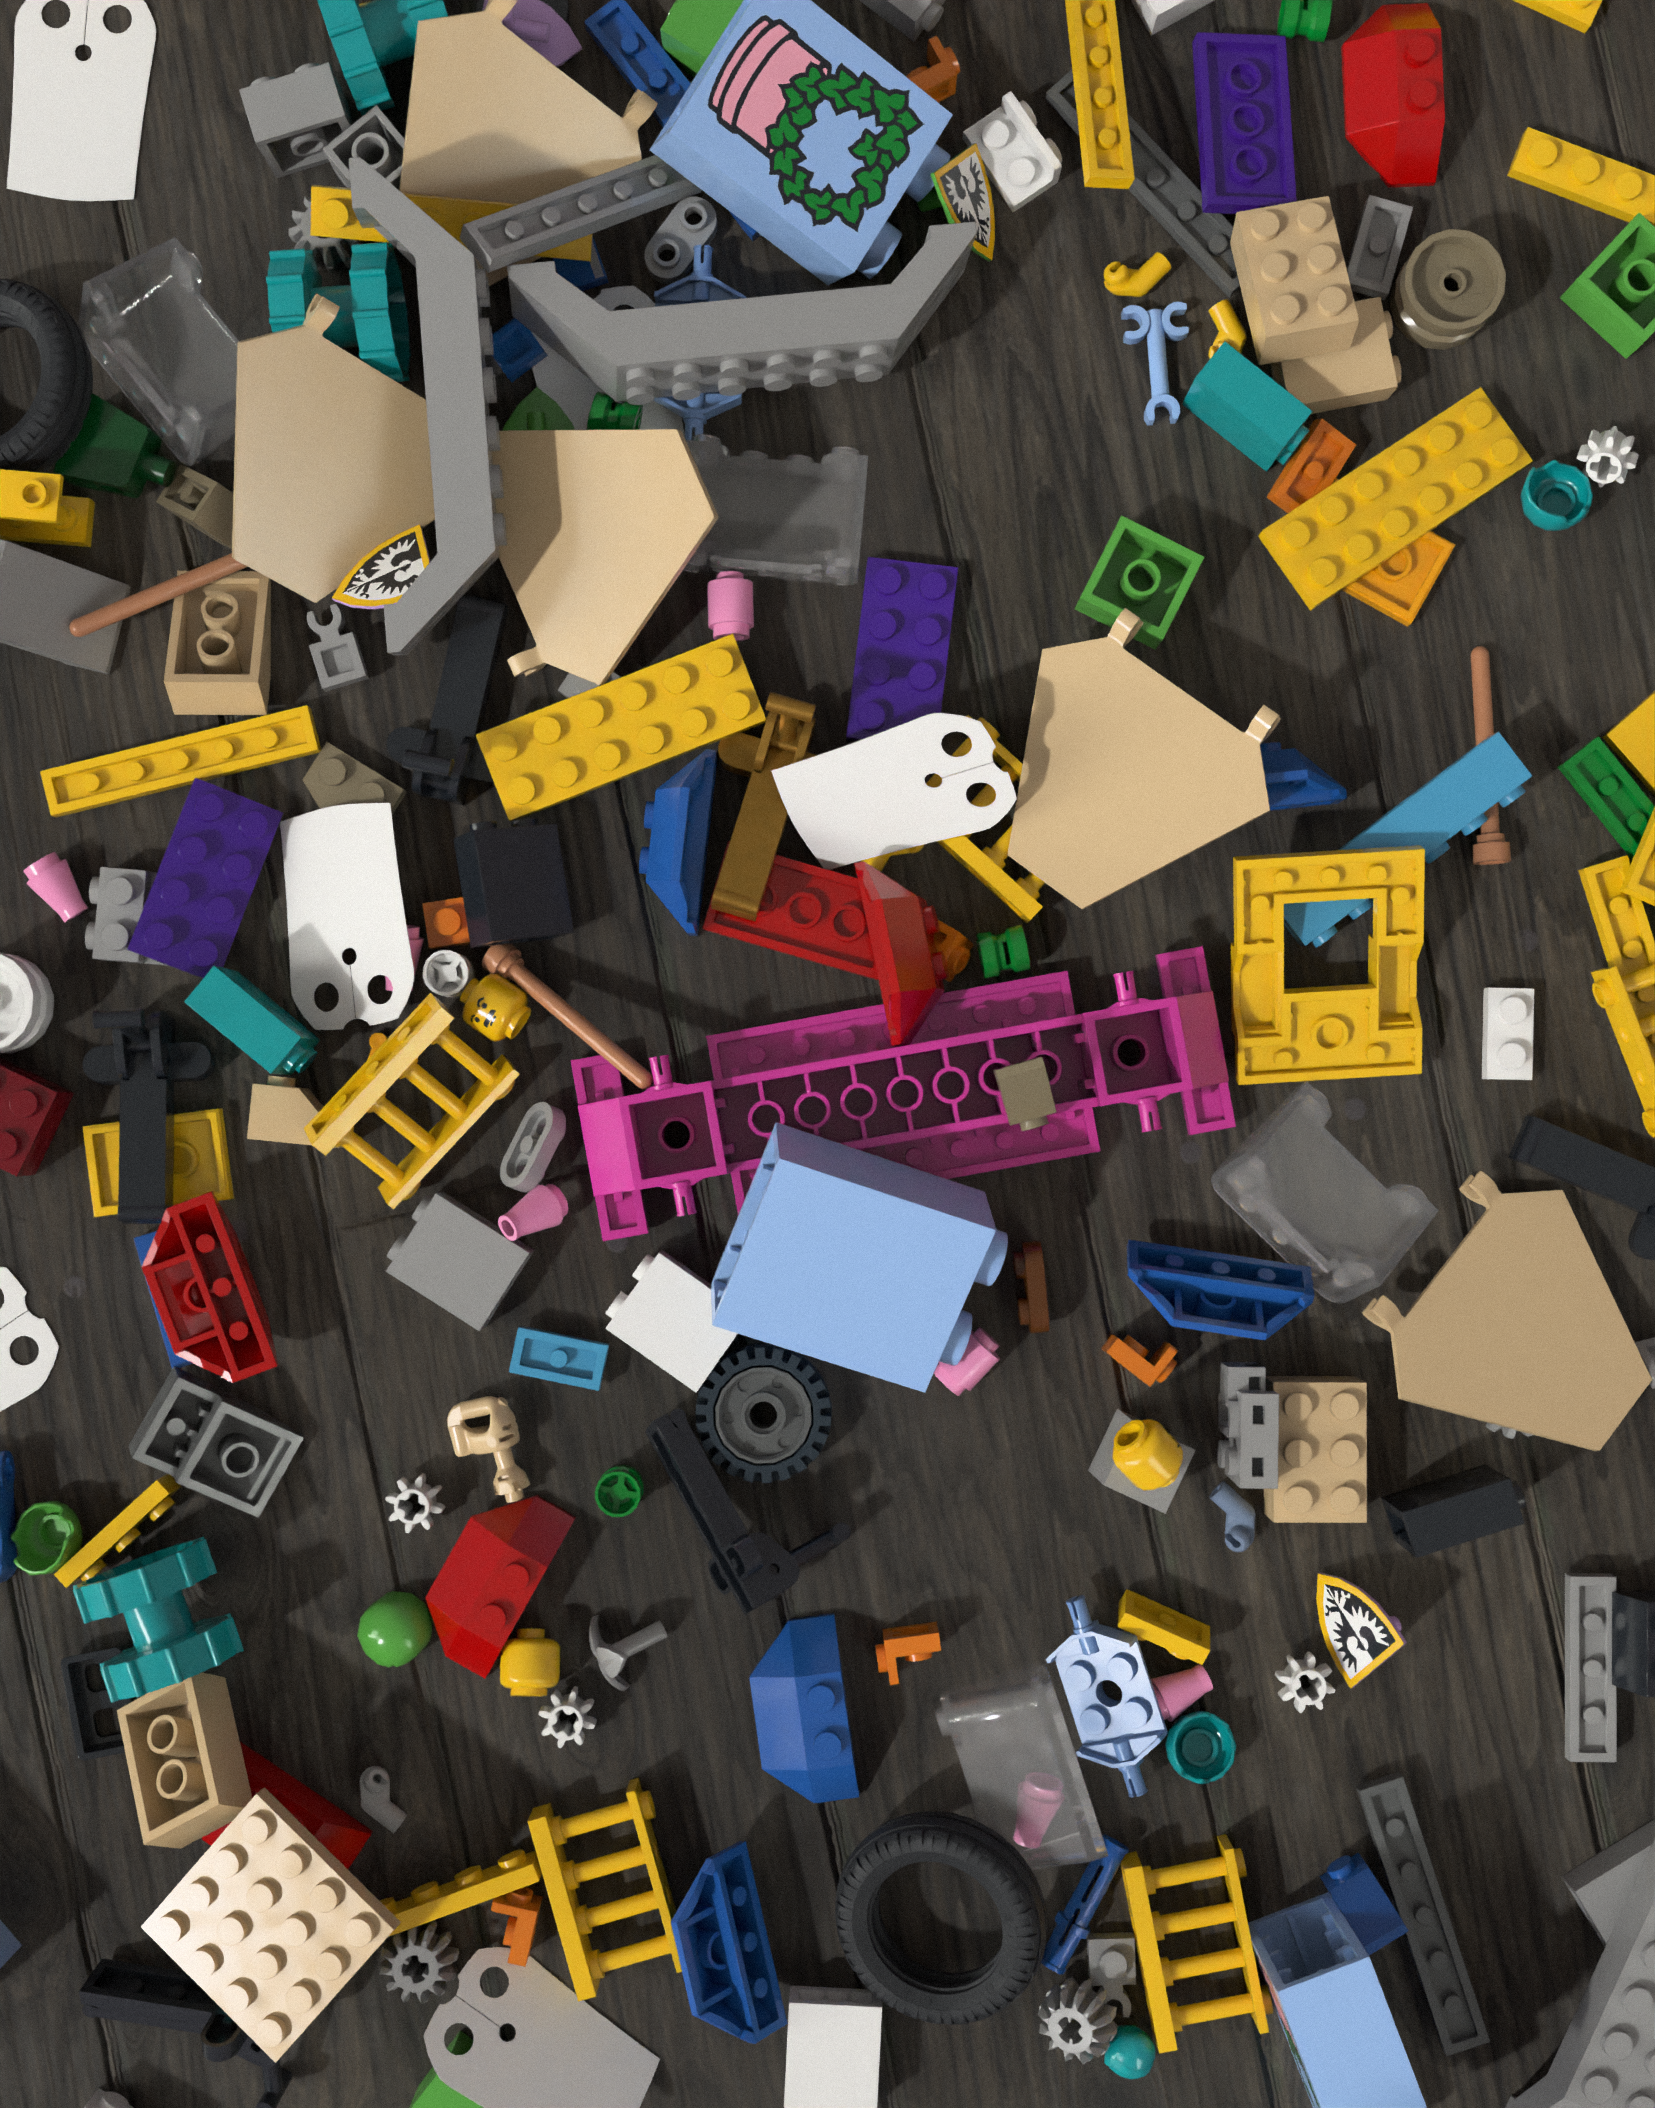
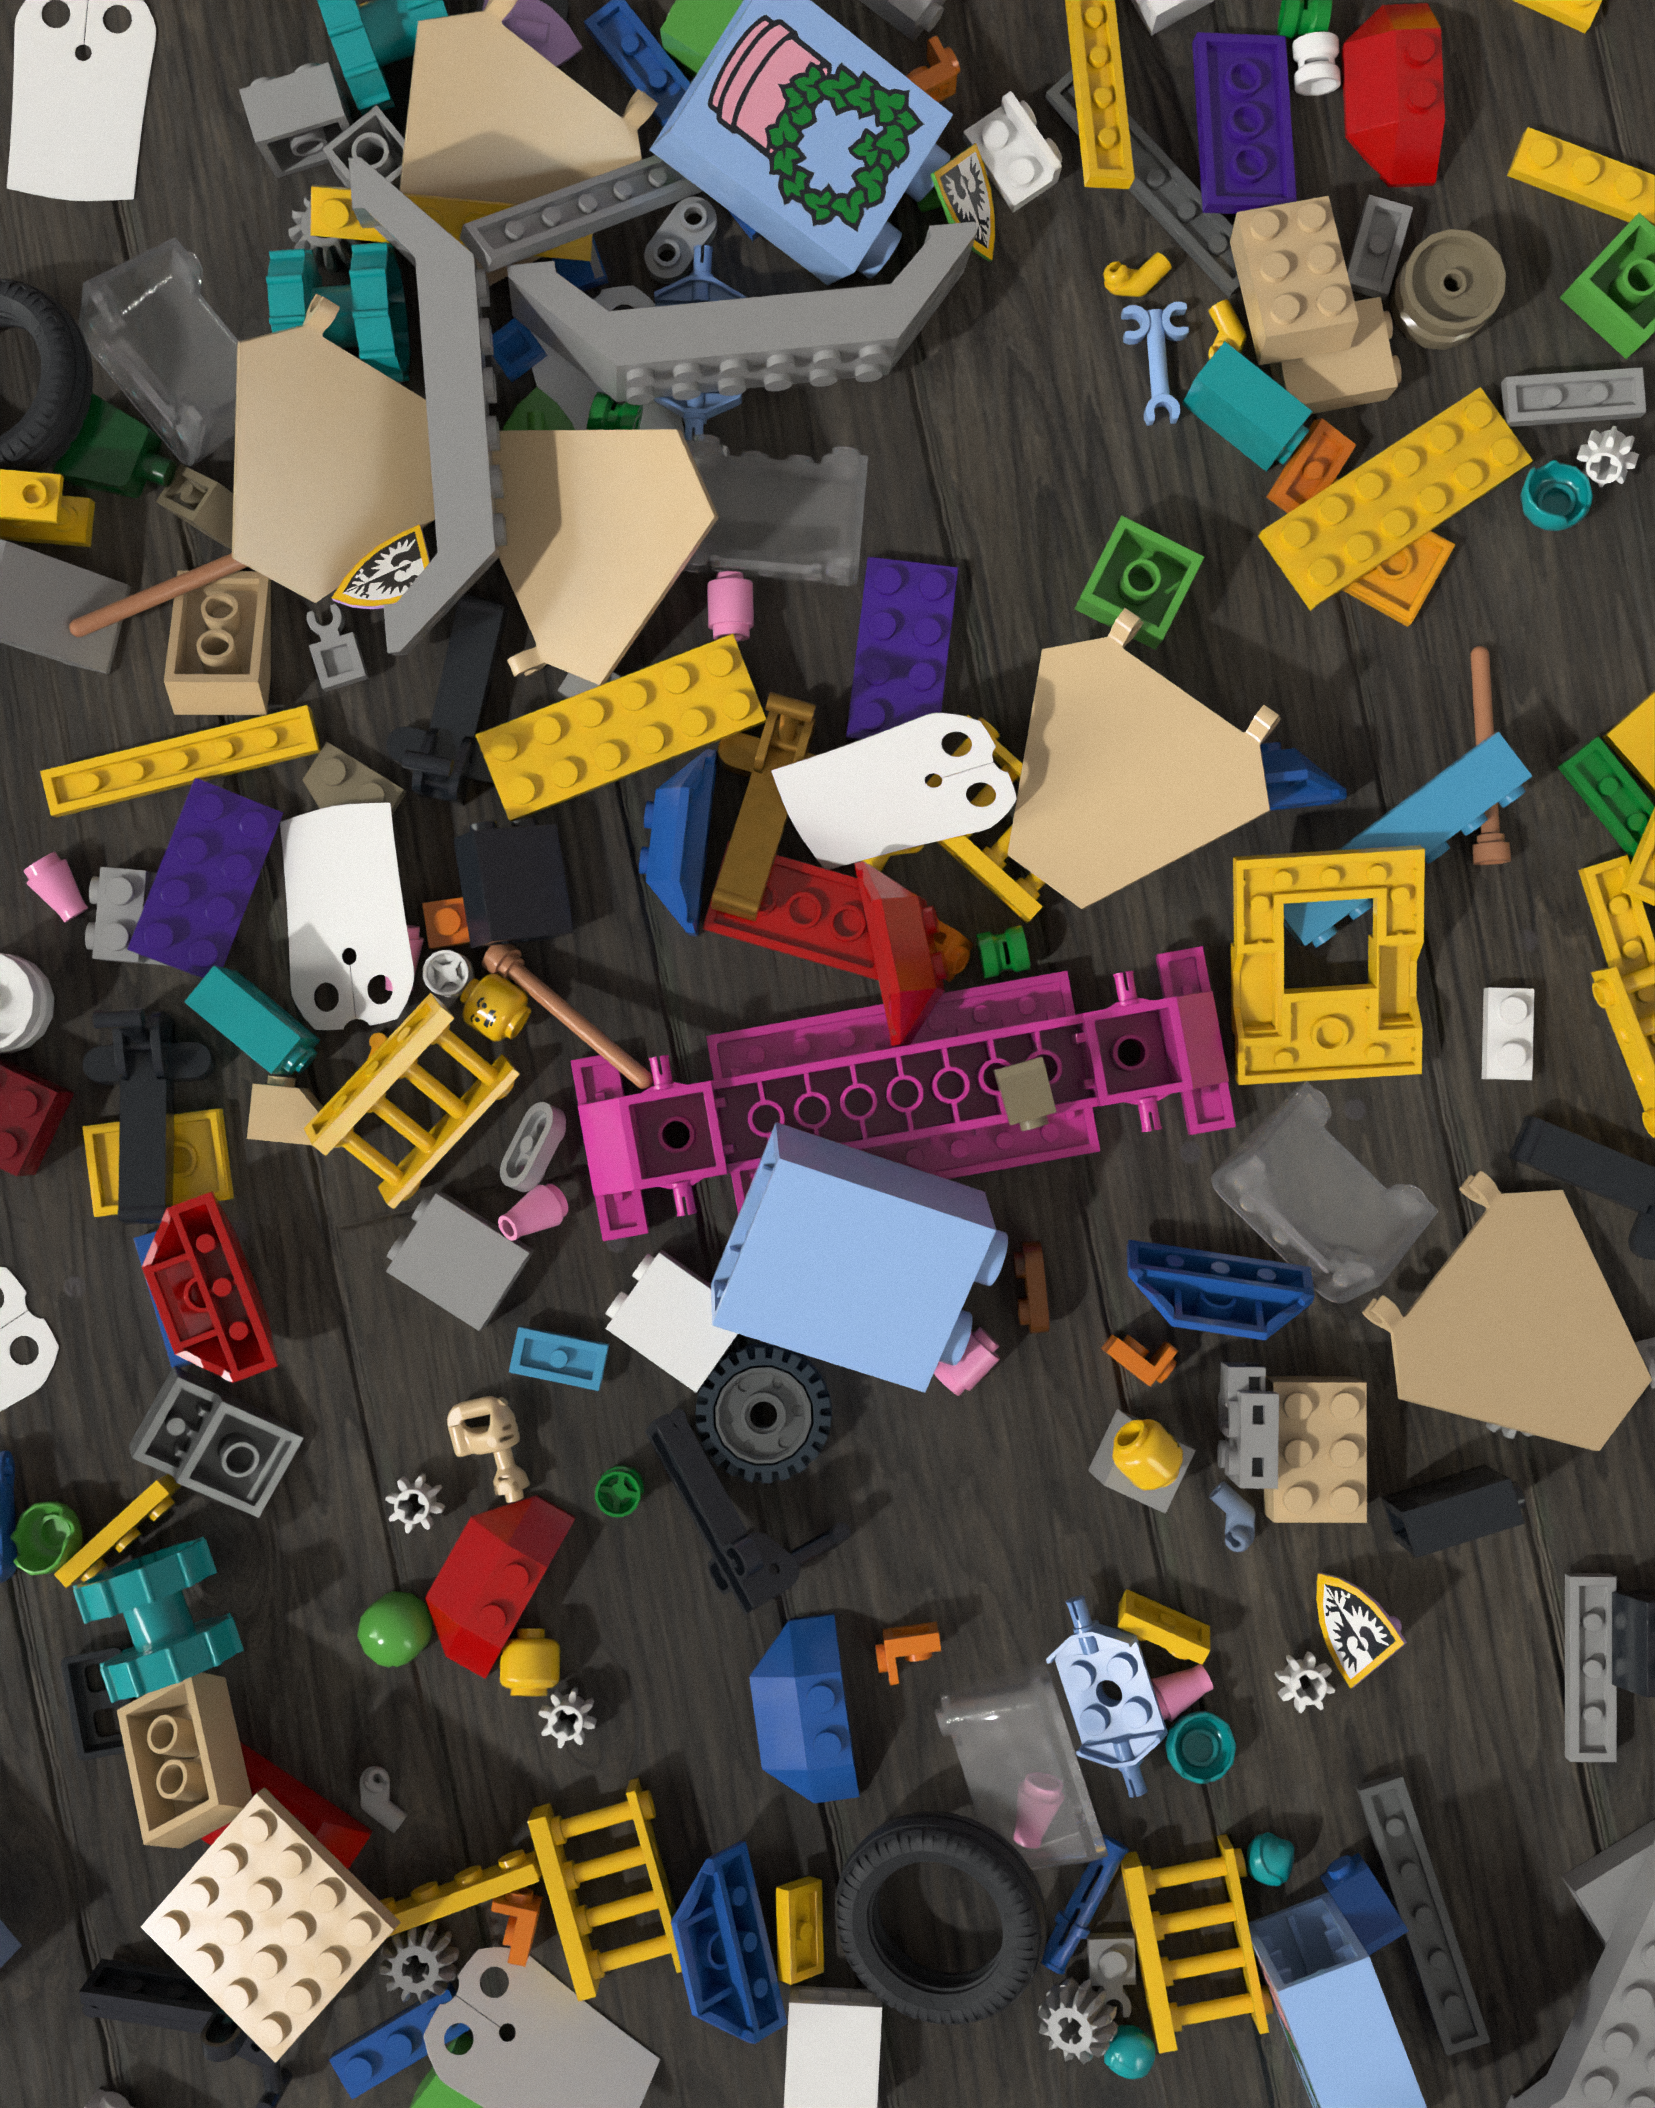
(390, 2046): none -> blue plate
(613, 1657): light grey plant -> none
(799, 1930): none -> yellow plate
(1270, 1859): none -> teal piece
(1316, 63): none -> white wheel
(1573, 397): none -> light grey plate

